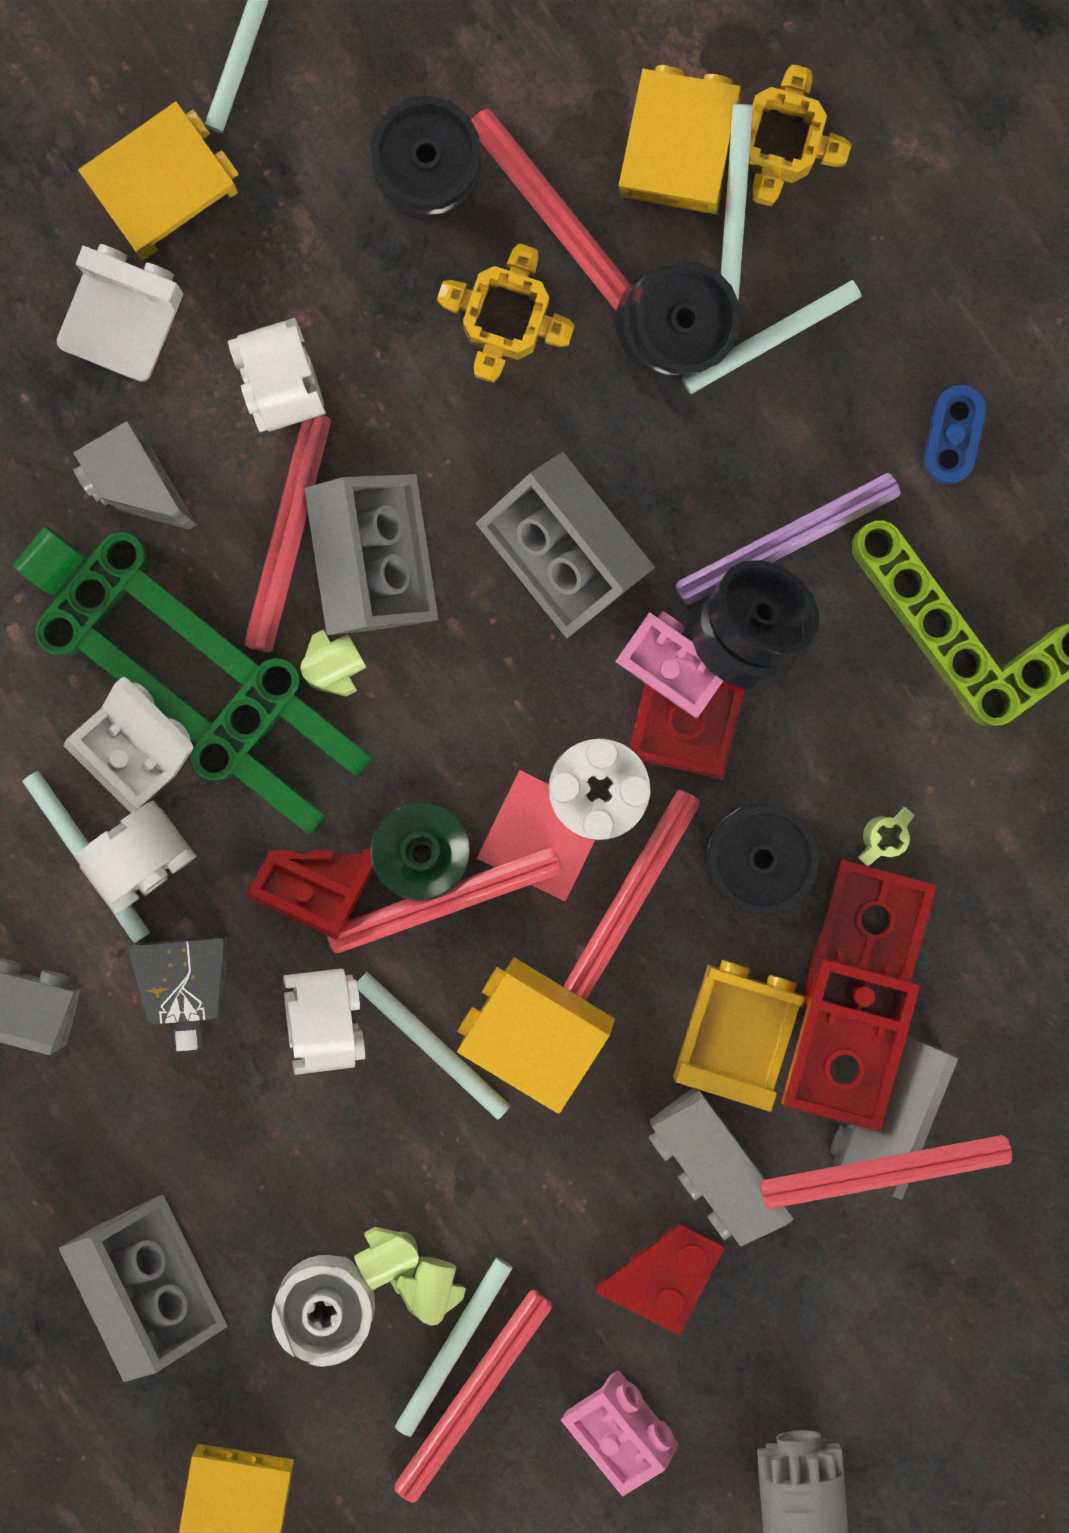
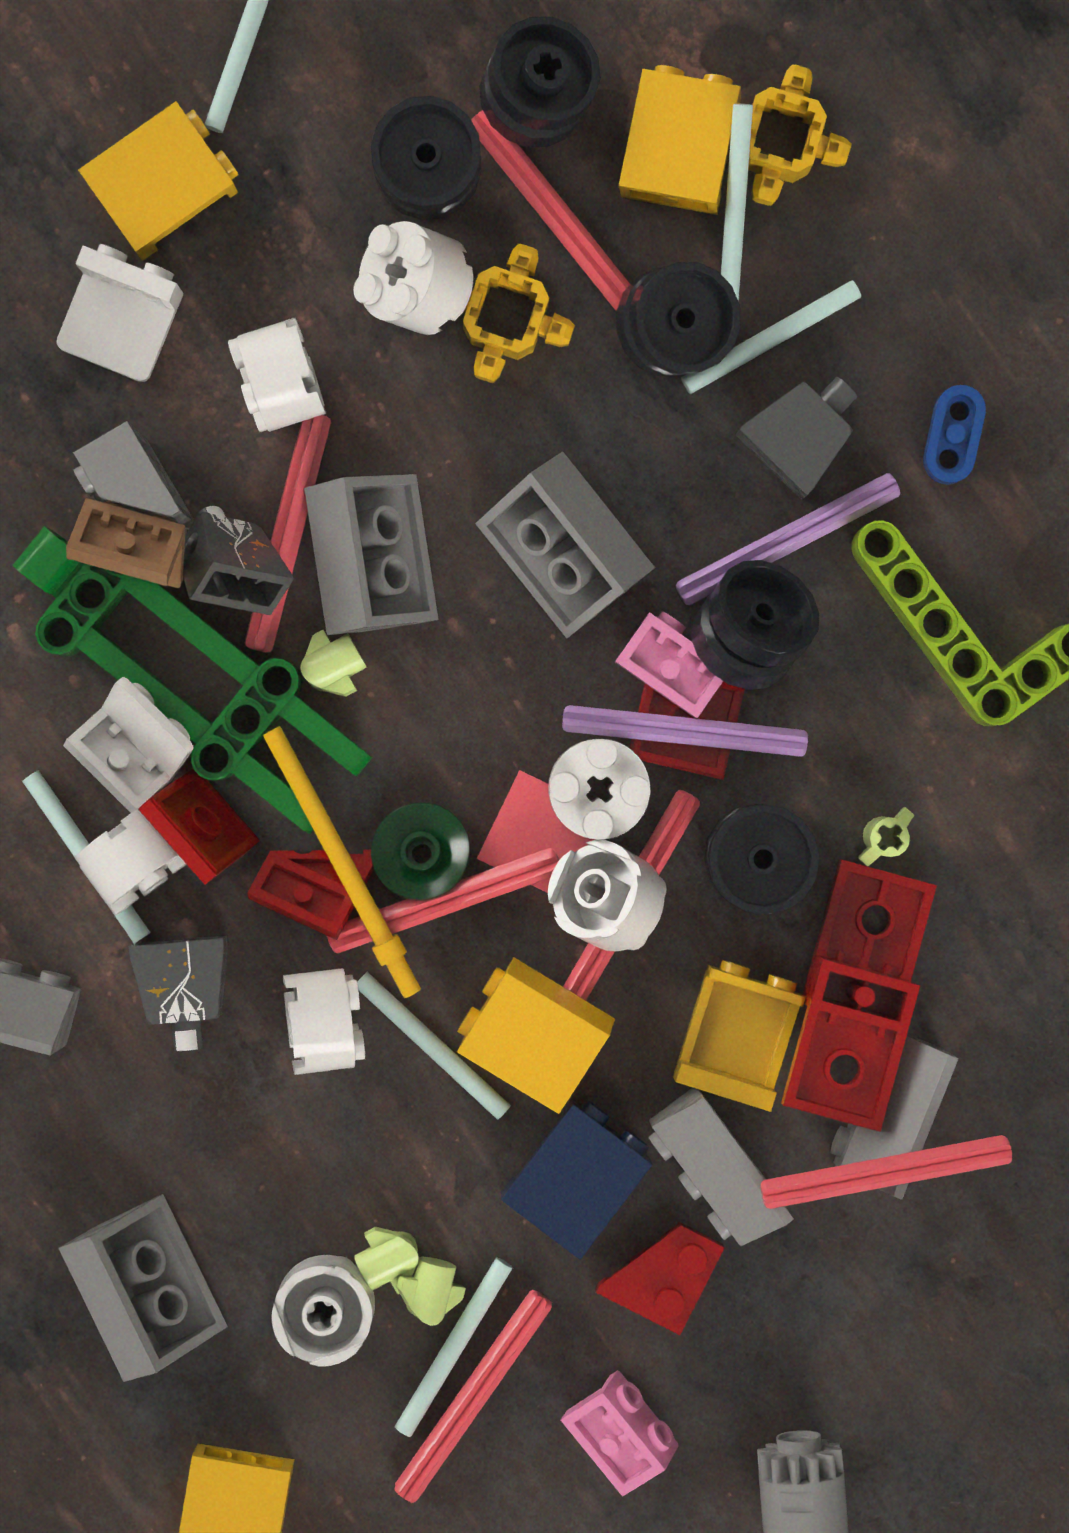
(128, 543): none -> medium nougat bracket
(199, 825): none -> red tile
(233, 564): none -> dark grey torso
(388, 947): none -> yellow bar
(413, 277): none -> white brick
(539, 81): none -> black wheel
(578, 1177): none -> dark blue panel
(607, 896): none -> white brick
(685, 730): none -> lavender axle
(801, 433): none -> dark grey torso

